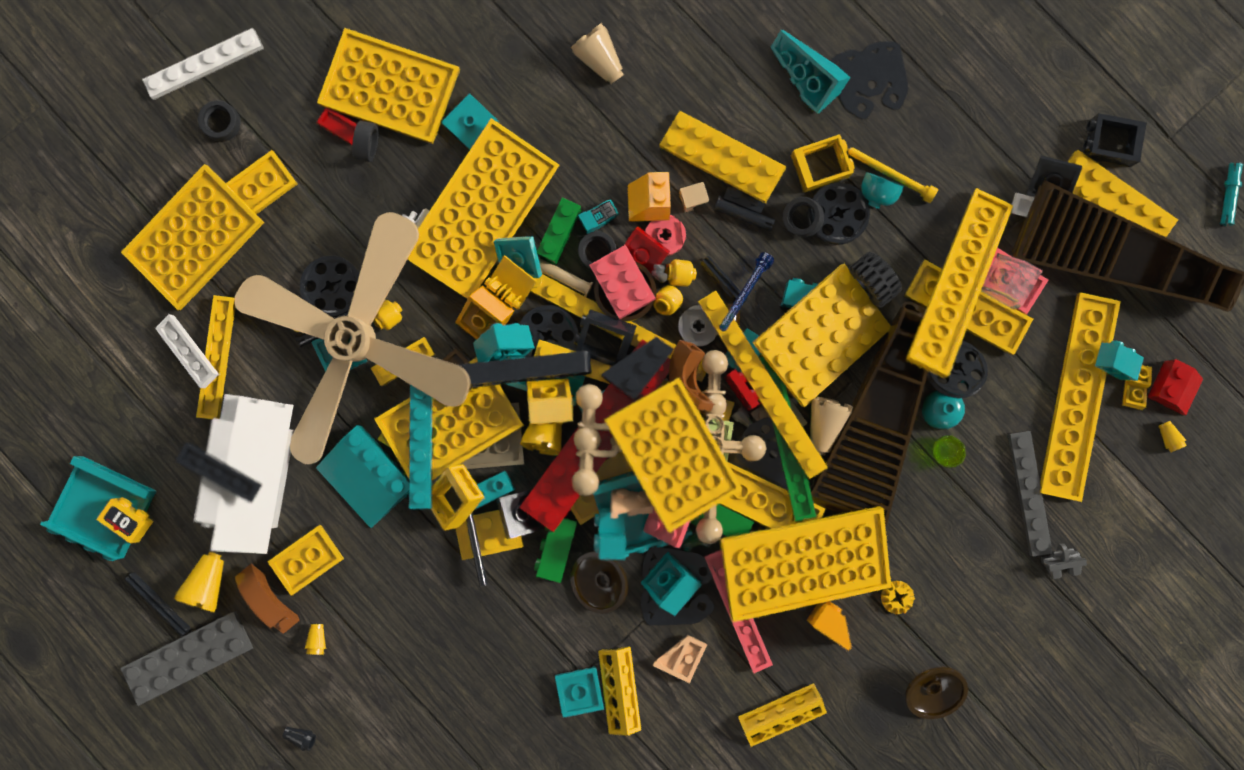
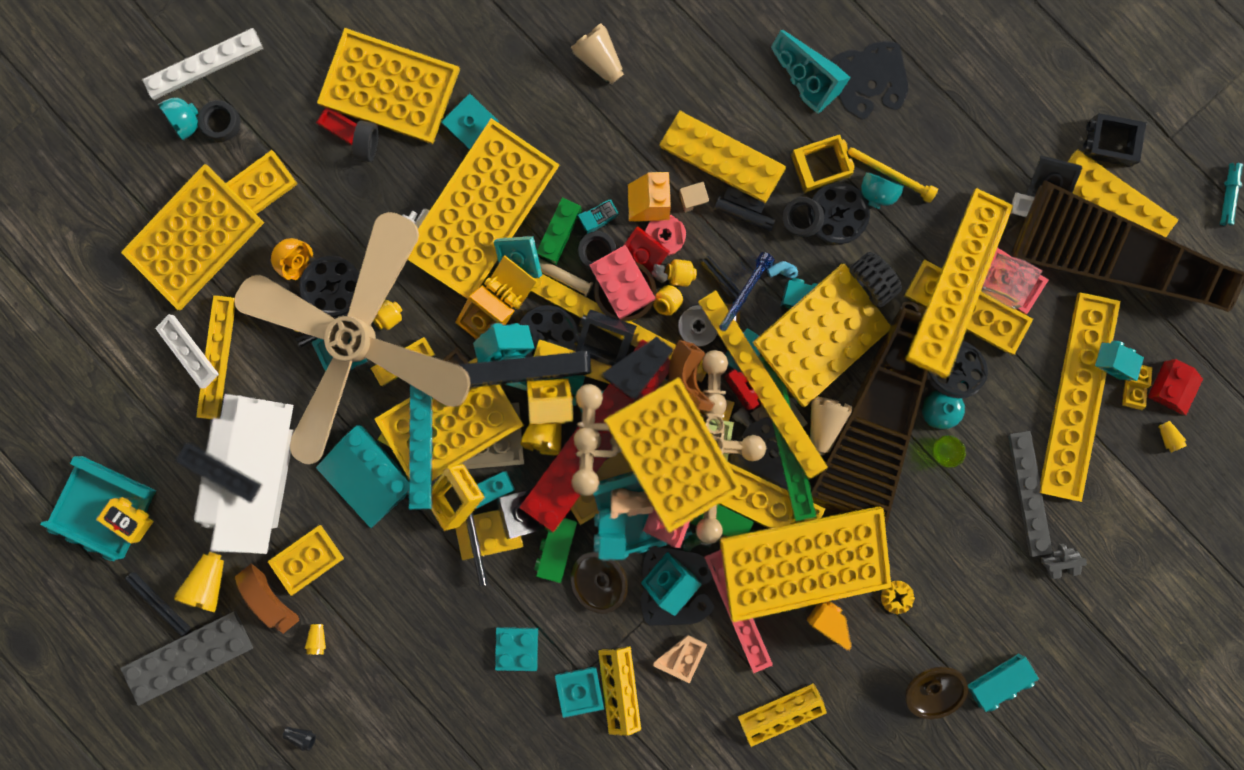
(180, 116): none -> teal cylinder
(291, 258): none -> light orange cylinder
(516, 649): none -> teal plate
(783, 268): none -> medium azure arm
(1003, 683): none -> teal brick

